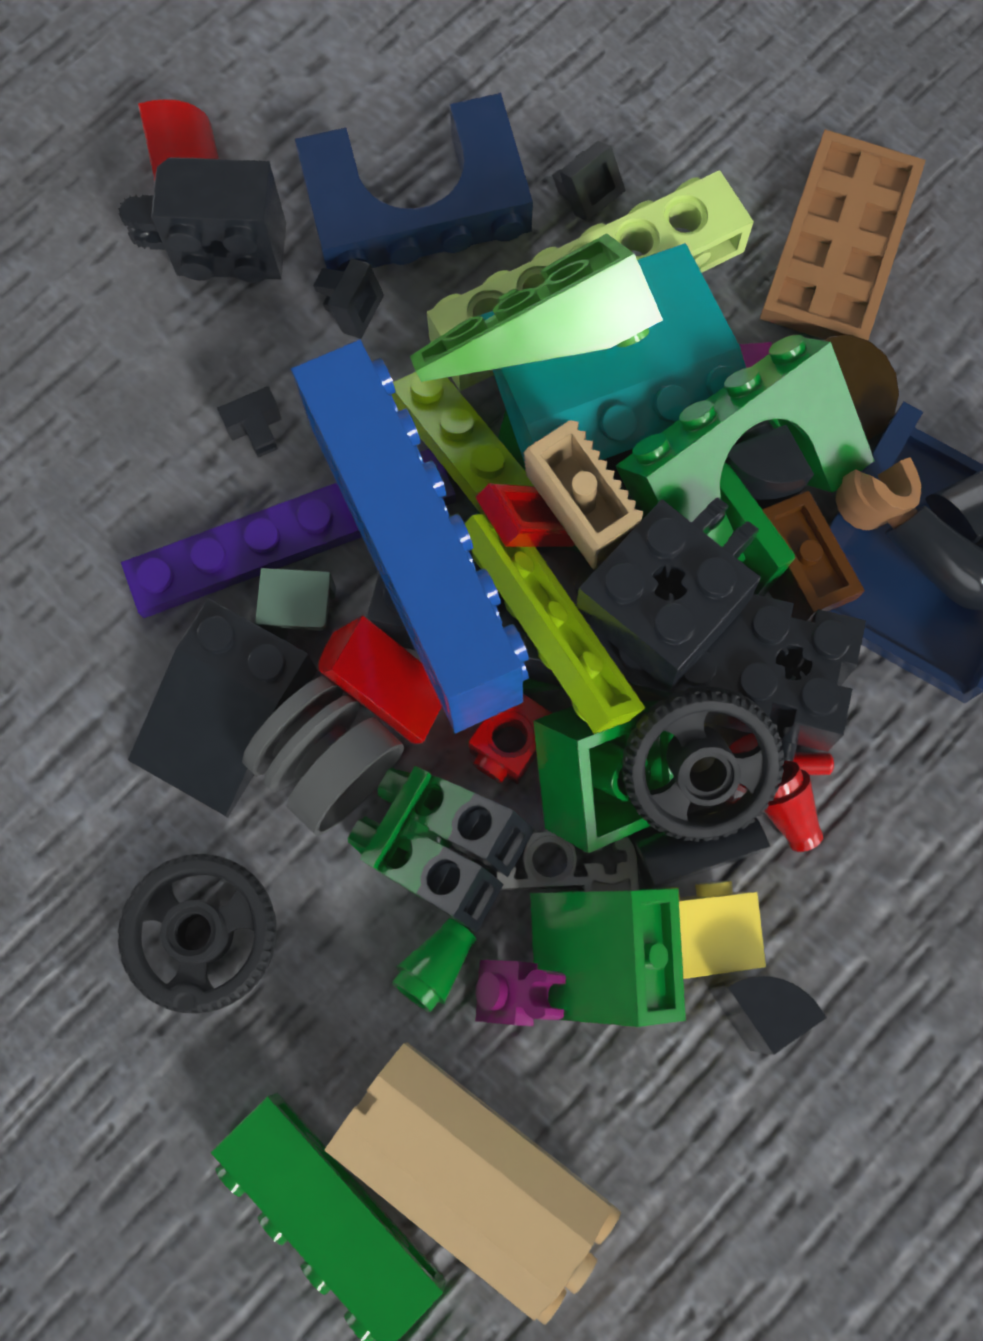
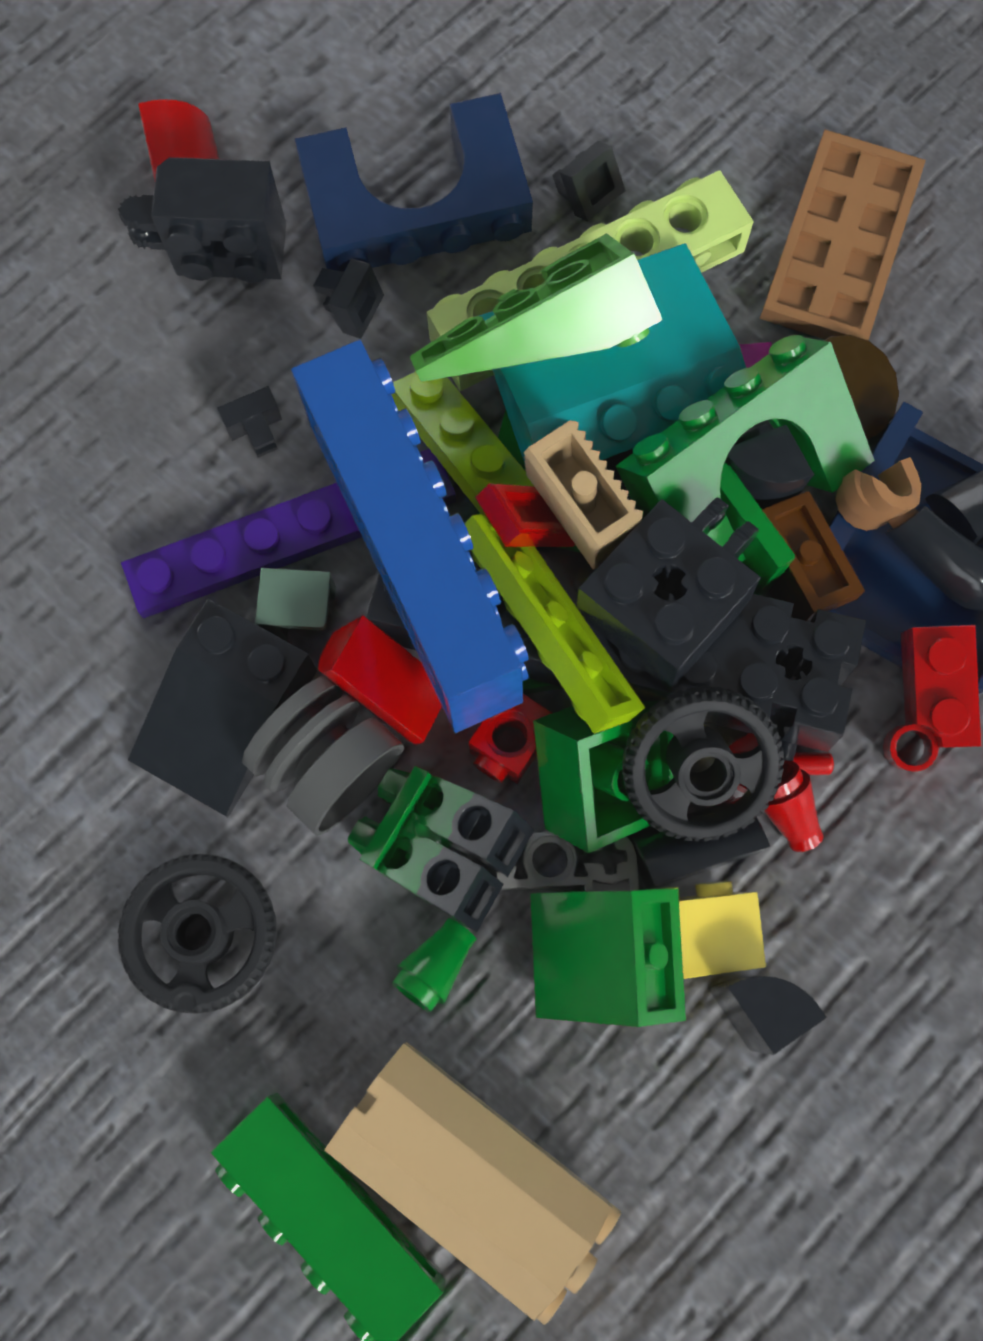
(515, 993): magenta plate -> none
(938, 692): none -> red hinge

